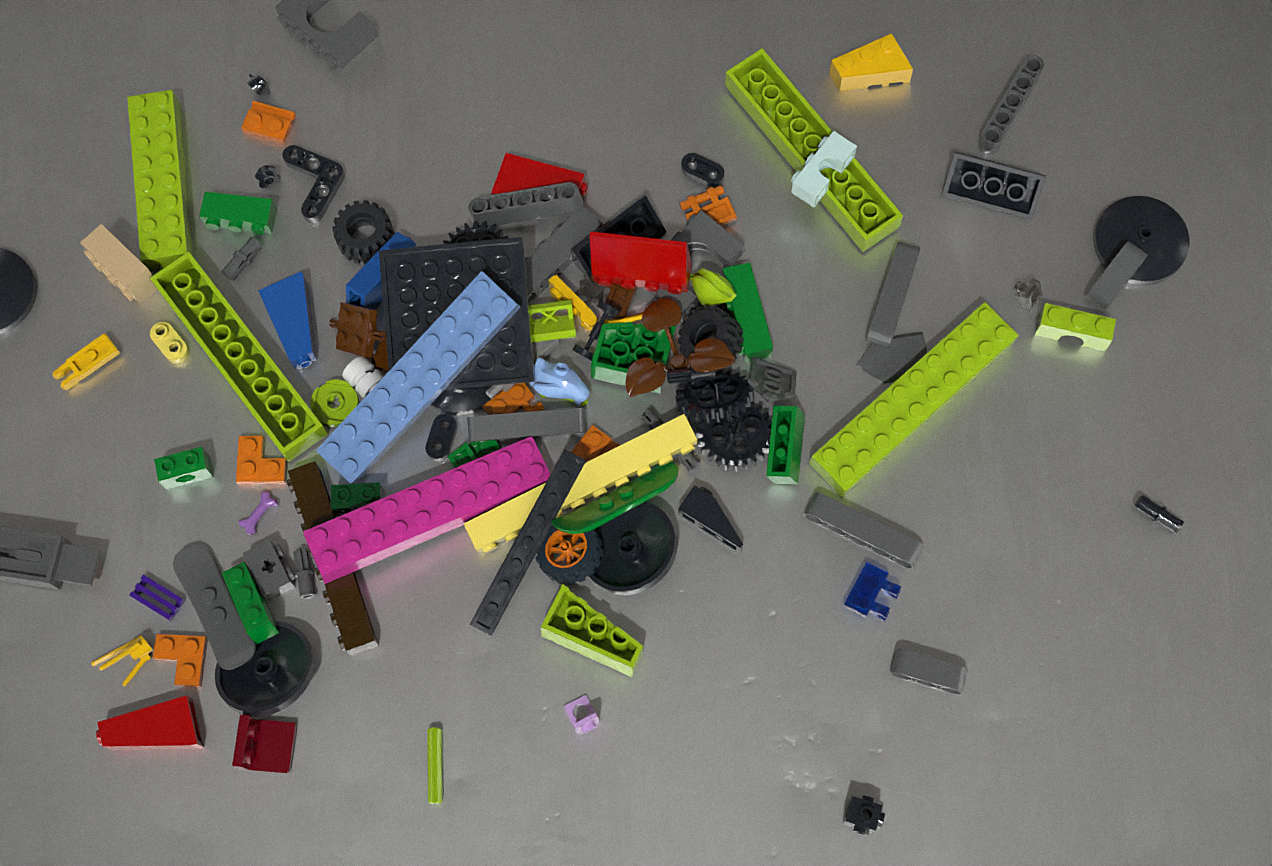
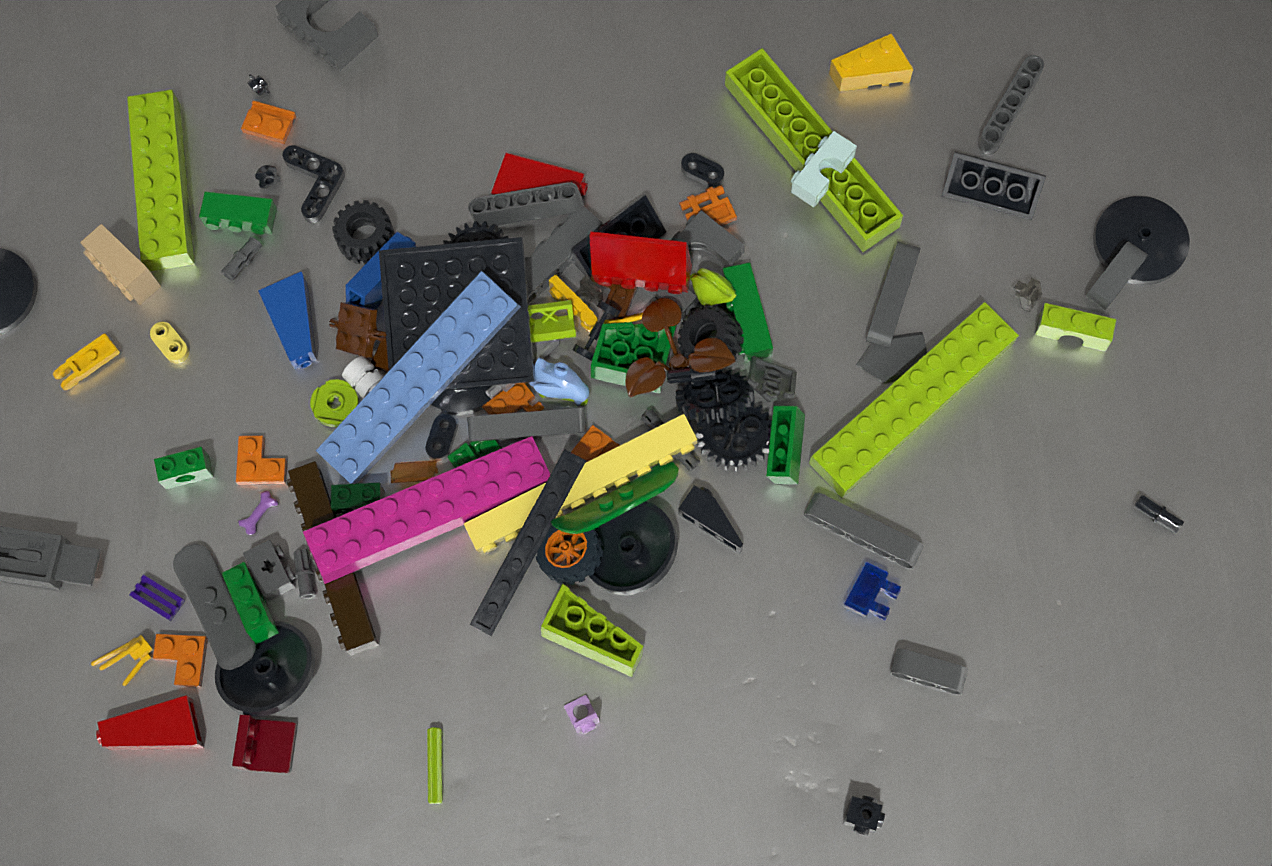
(239, 357): lime brick -> none
(413, 471): none -> clear orange piece

